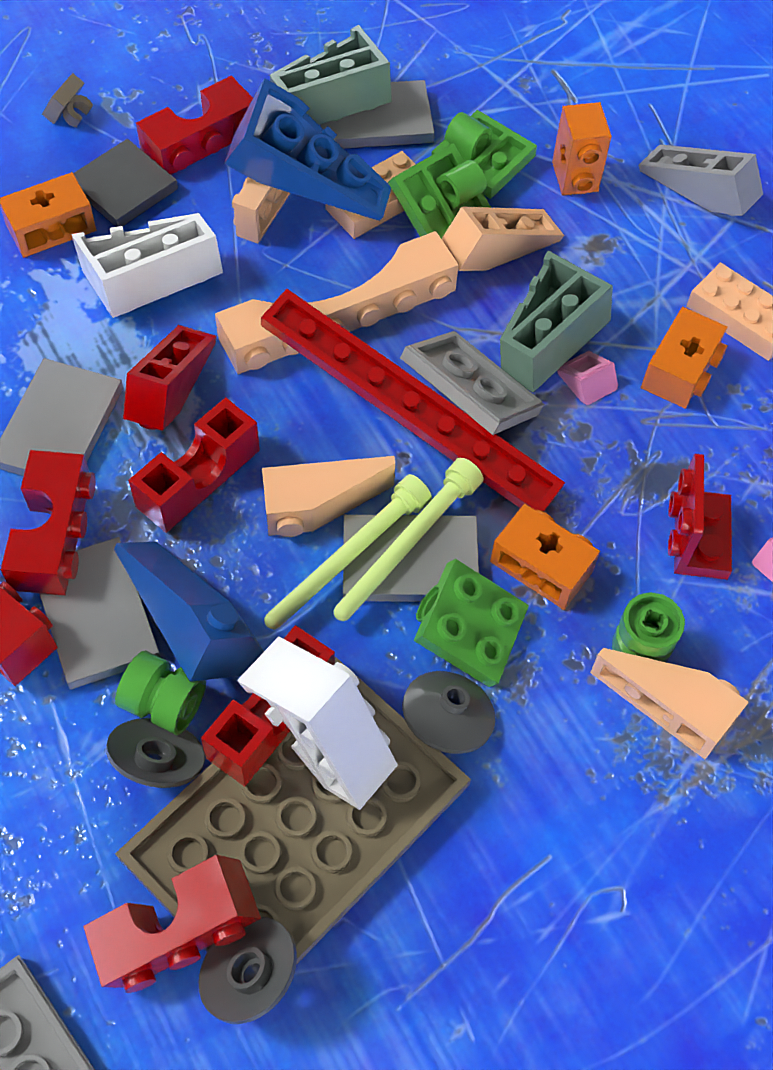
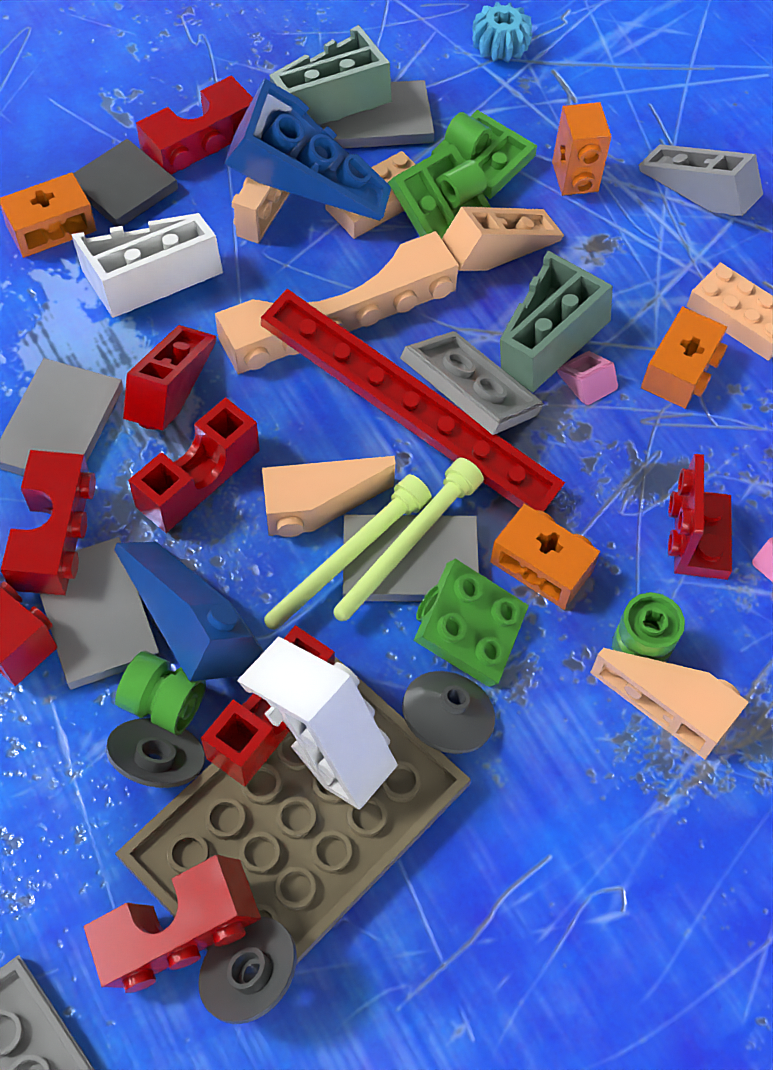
(65, 101): dark tan tile -> none
(502, 32): none -> medium azure gear

